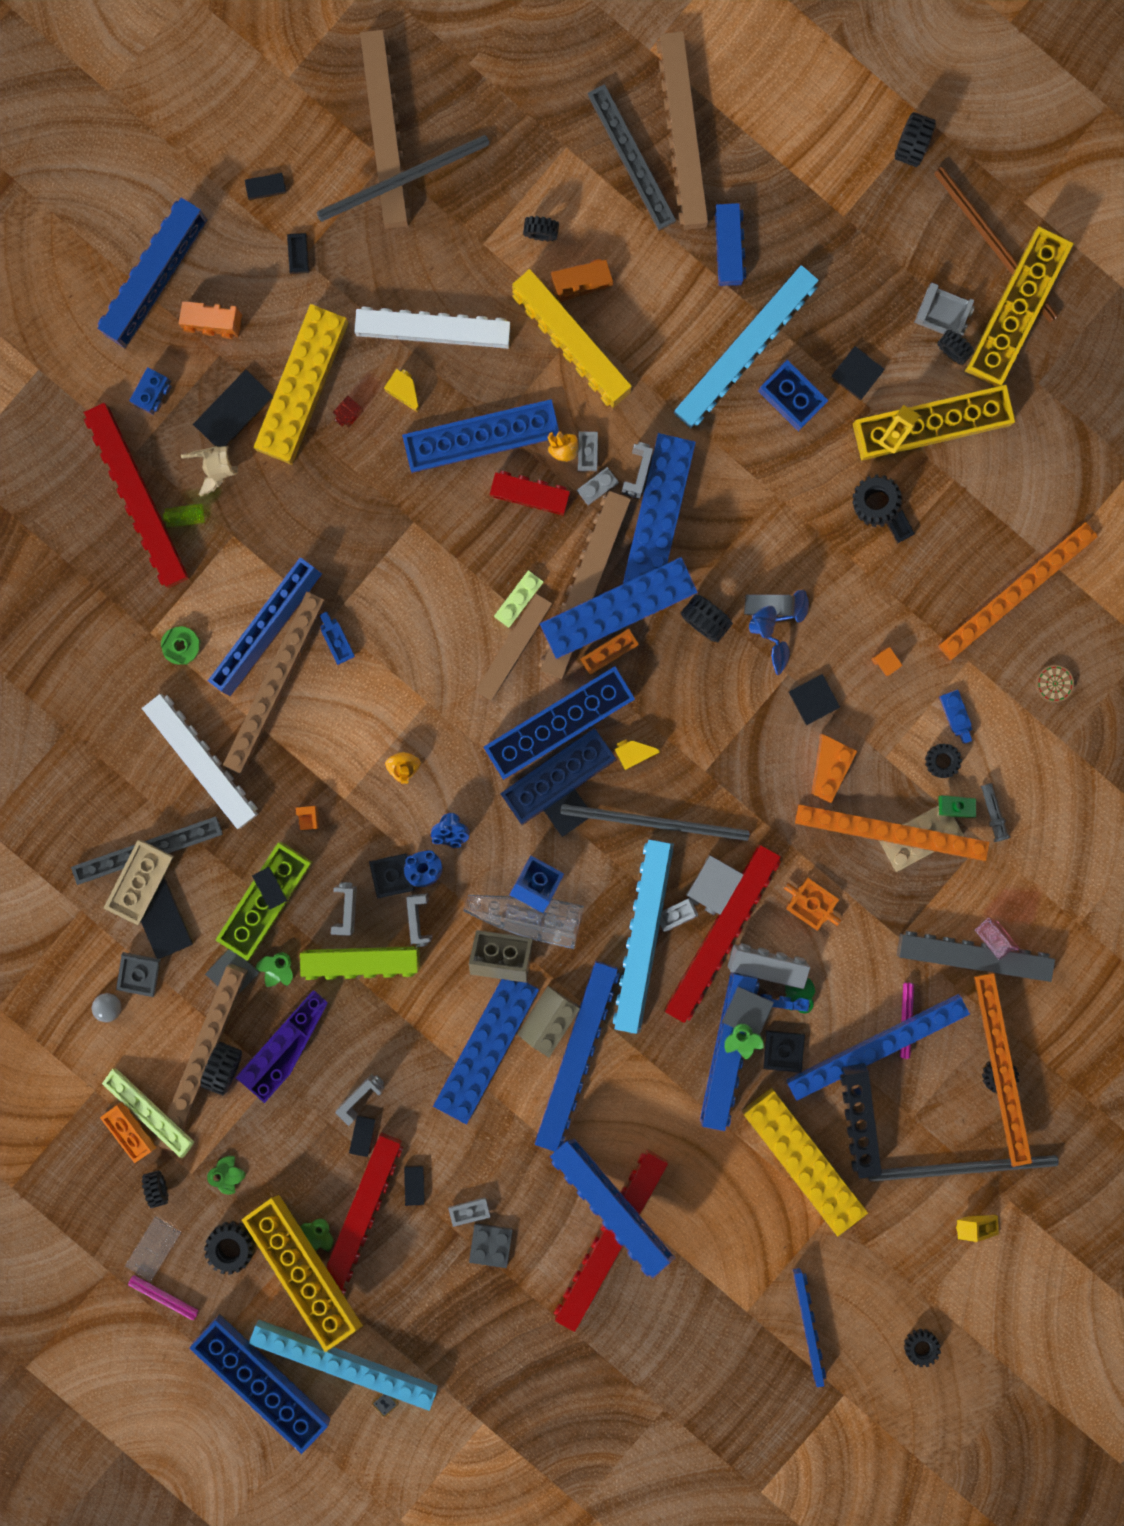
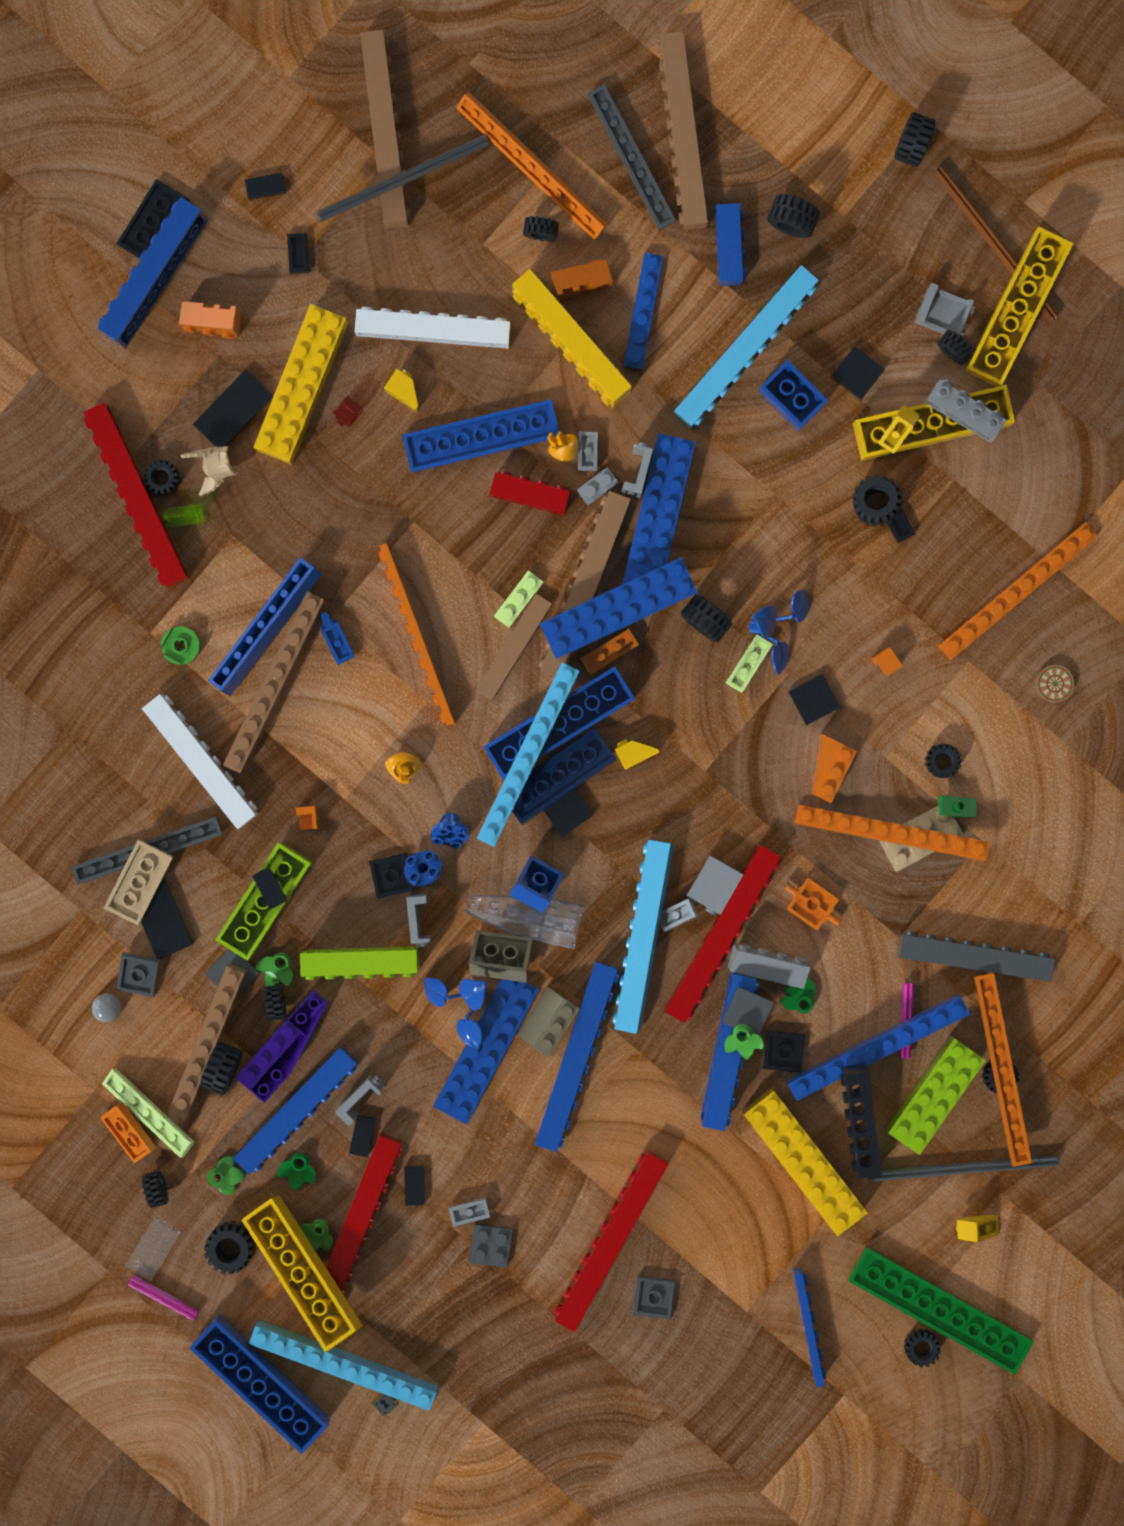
(148, 218): none -> black tile
(150, 391): blue brick -> none
(150, 477): none -> black tyre
(275, 1002): none -> black tyre
(295, 1110): none -> blue brick
(297, 1173): none -> green plate
(348, 925): light grey panel -> none
(412, 627): none -> orange plate
(474, 995): none -> blue plant
(528, 754): none -> medium azure brick
(531, 165): none -> orange plate
(612, 1208): blue brick -> none
(643, 311): none -> blue plate
(654, 1297): none -> dark grey tile
(655, 822): dark grey axle -> none
(749, 663): none -> yellowish green plate
(783, 604): dark grey beam -> none
(785, 1003): blue hinge -> none
(793, 215): none -> black tyre
(934, 1095): none -> lime brick
(940, 1310): none -> green plate
(957, 715): blue hinge -> none
(965, 410): none -> light grey brick
(996, 938): clear pink panel -> none
(997, 822): dark grey pin -> none

